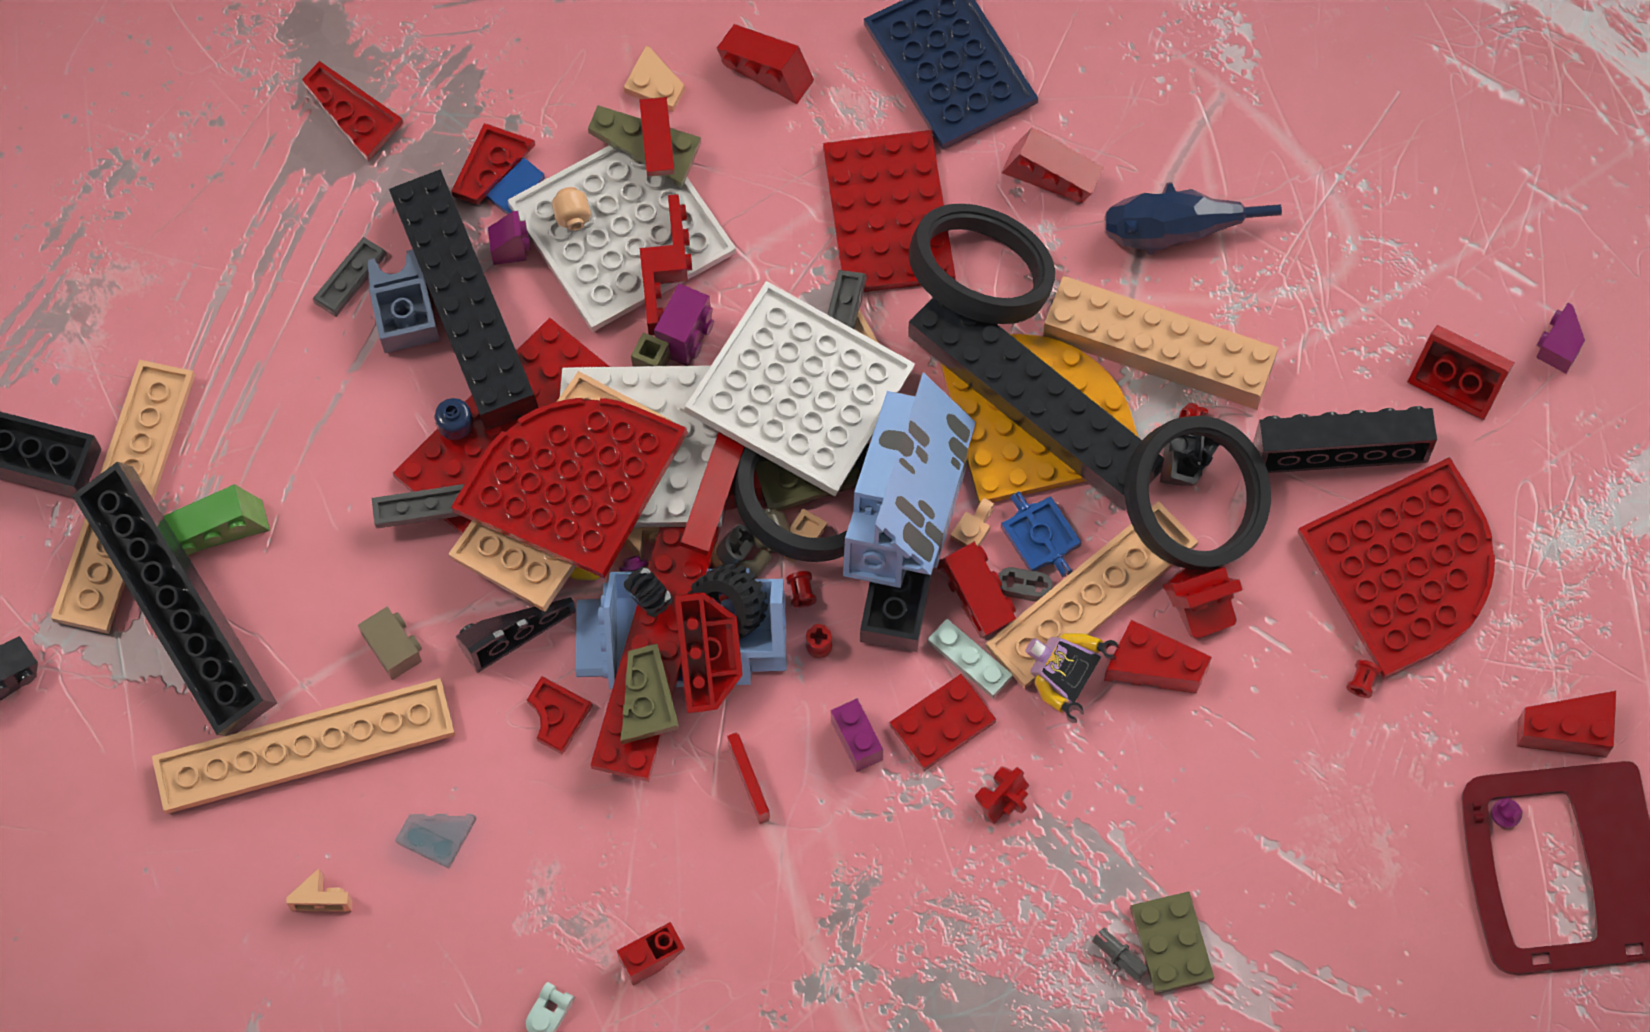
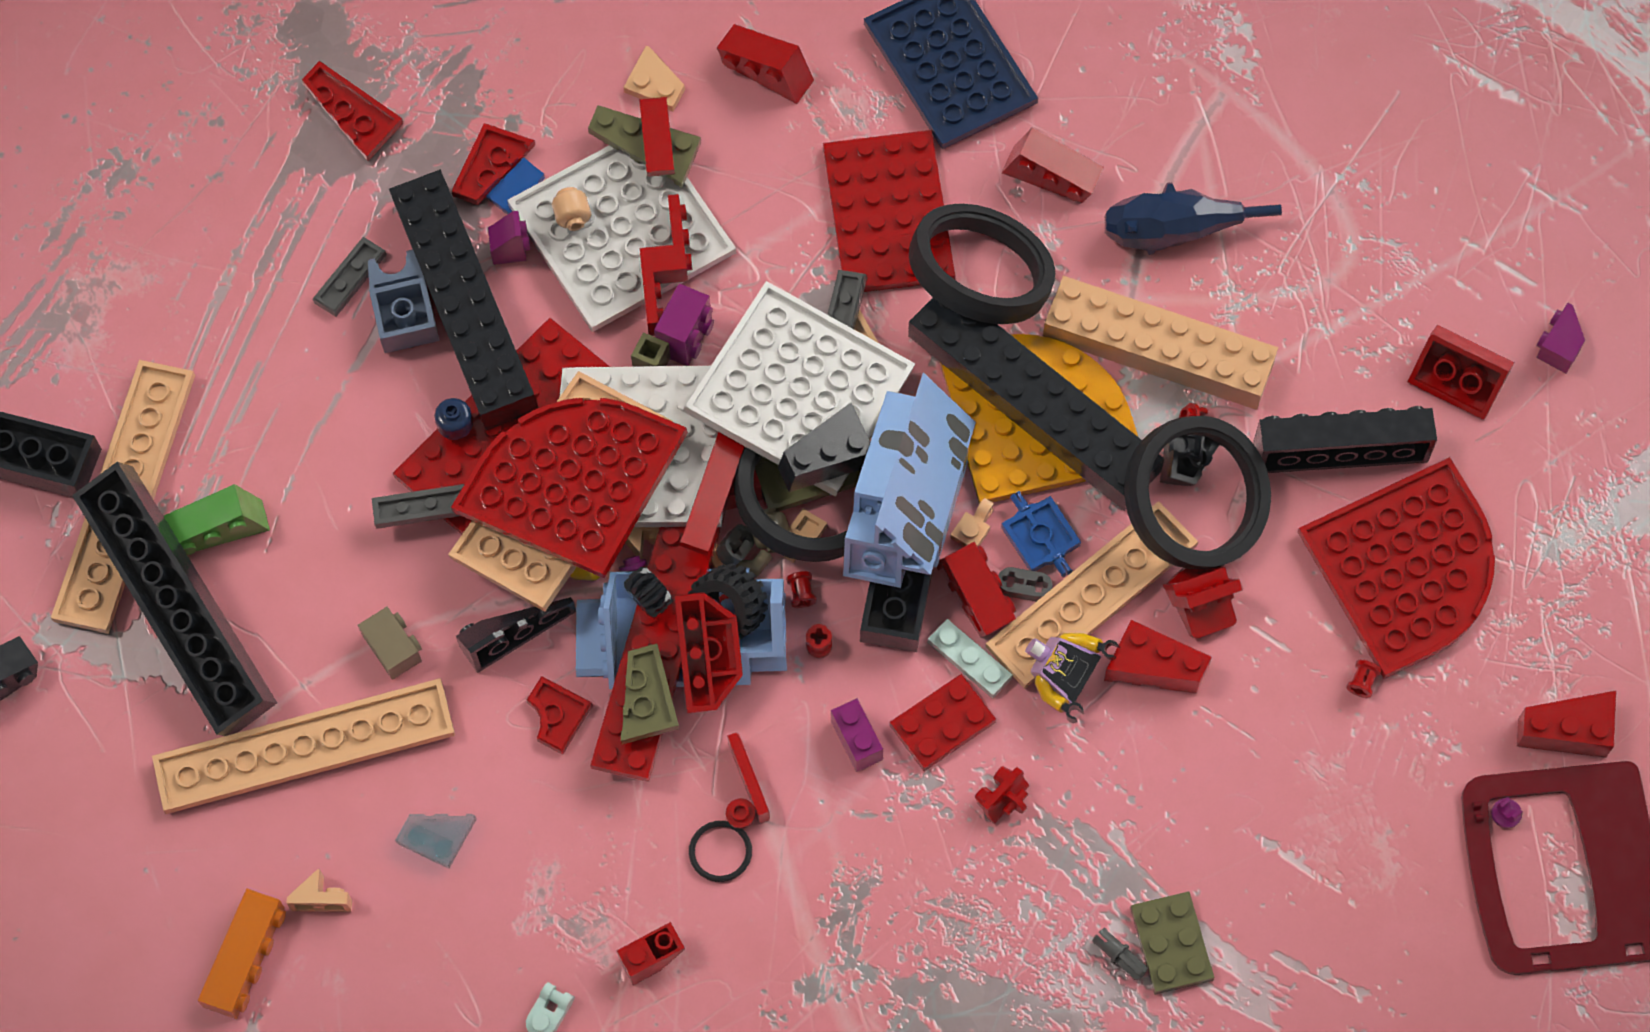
(242, 953): none -> orange brick
(700, 871): none -> black tyre
(740, 813): none -> red plate
(826, 452): none -> wedge

